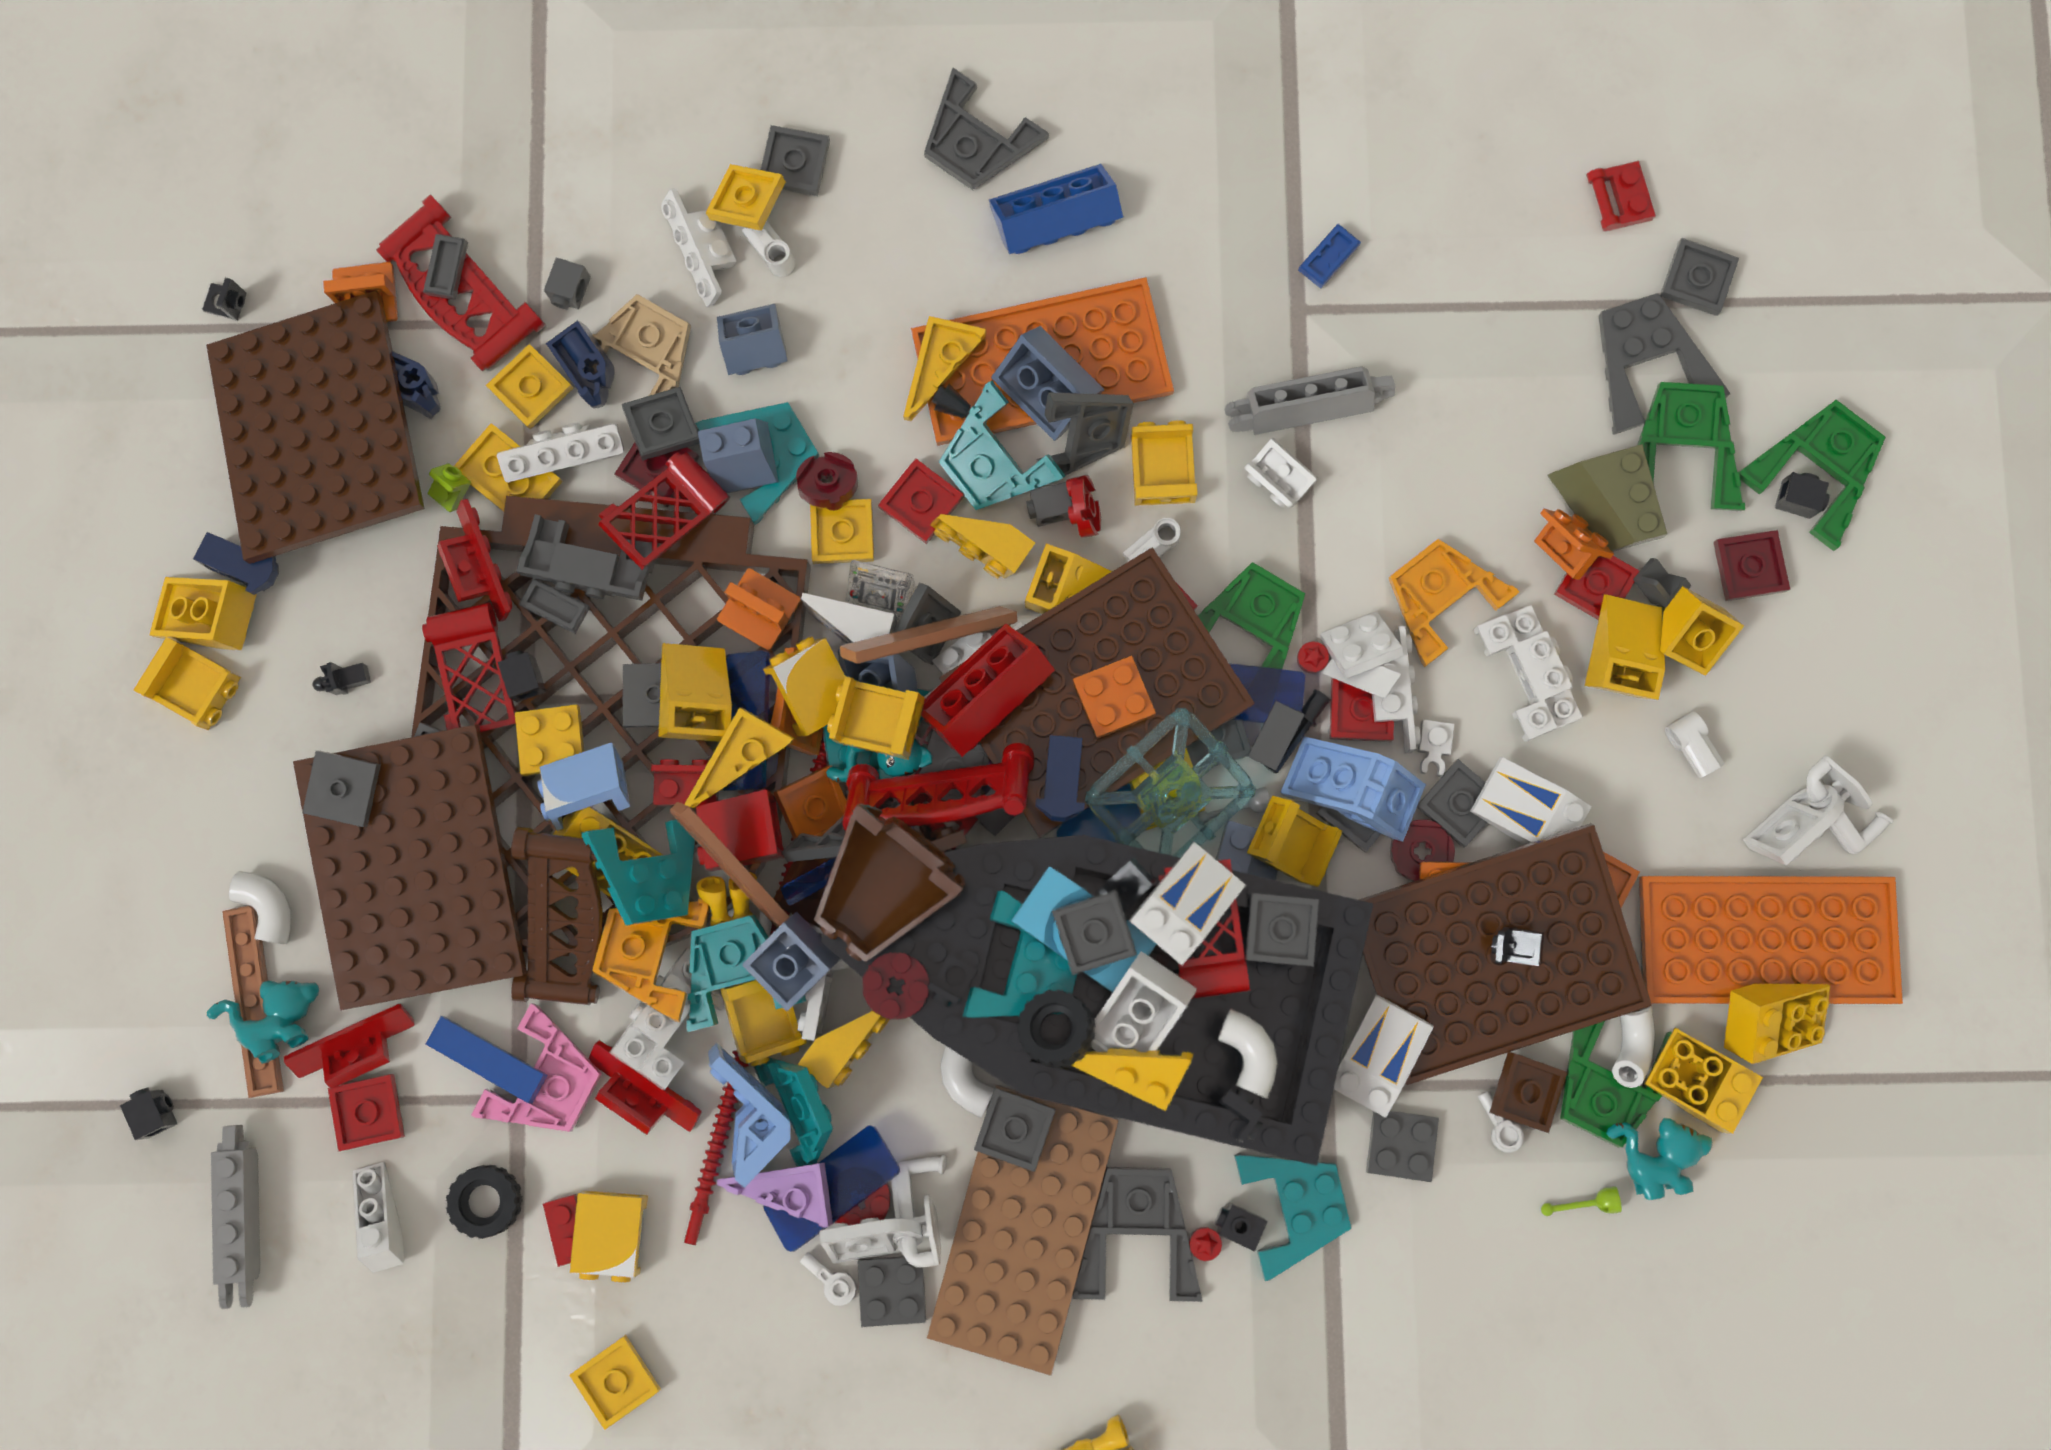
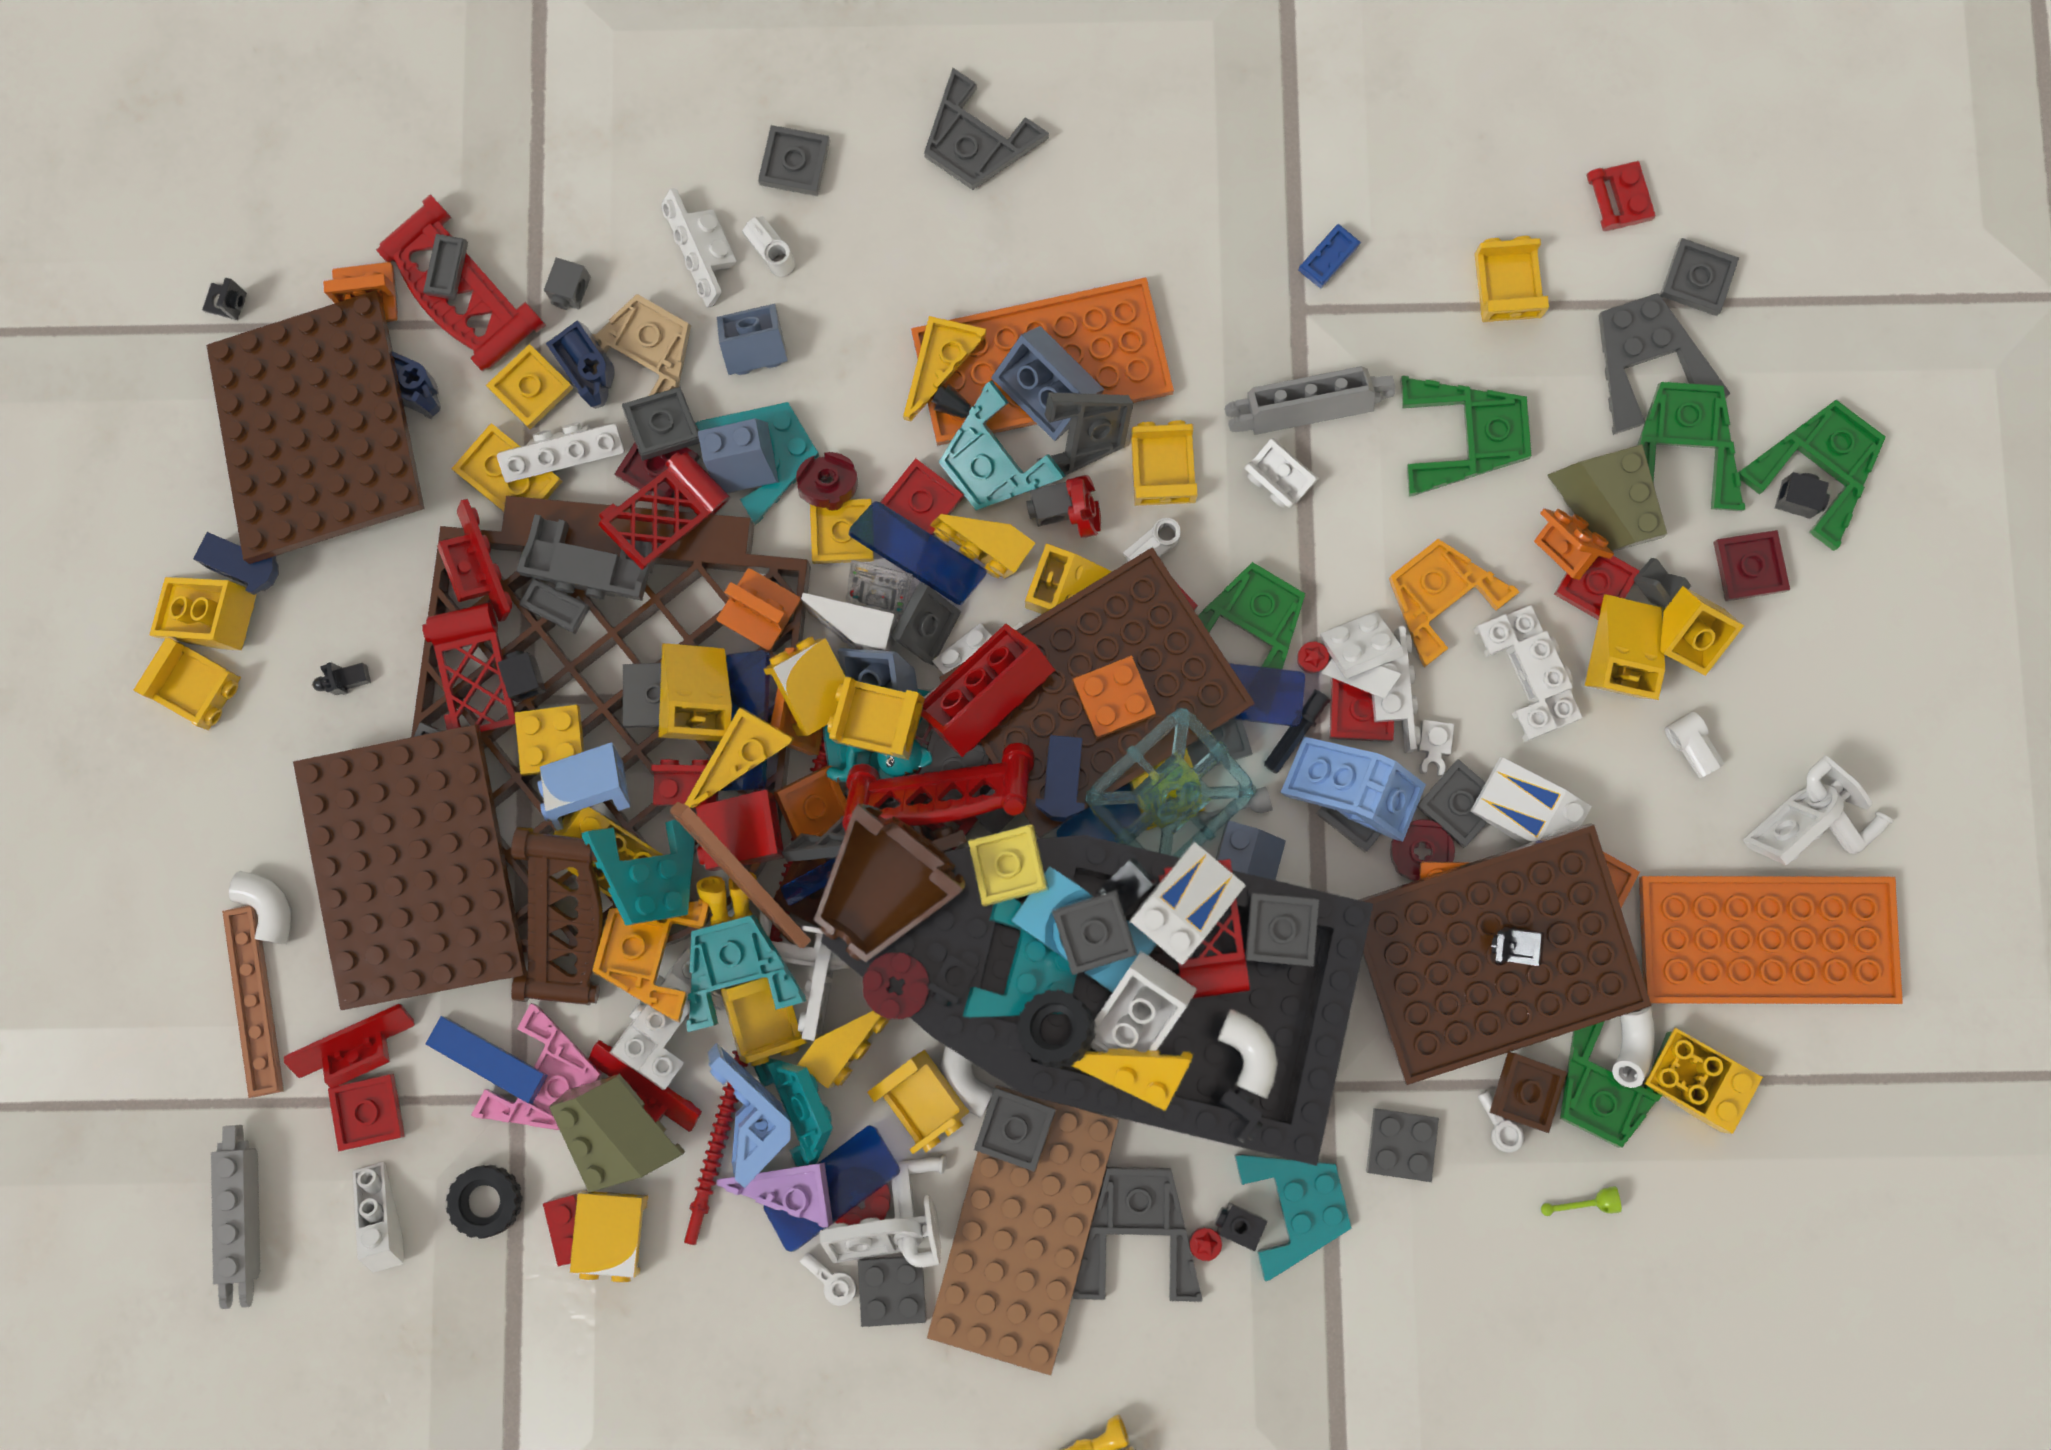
(148, 1113): black brick -> none
(283, 1005): teal animal -> none
(341, 788): dark grey plate -> none
(448, 486): lime bracket -> none
(611, 1133): none -> olive wedge
(615, 1382): yellow plate -> none
(745, 197): yellow plate -> none
(791, 961): sand blue slope -> none
(917, 552): none -> clear blue piece
(922, 1101): none -> yellow panel
(928, 634): nougat tile -> none
(1008, 865): none -> light yellow plate
(1056, 209): blue slope -> none
(1275, 735): dark grey tile -> none
(1294, 842): yellow panel -> none
(1381, 1055): white slope -> none
(1494, 432): none -> green wing
(1510, 279): none -> yellow panel
(1677, 1150): teal animal -> none
(1775, 1019): yellow slope -> none

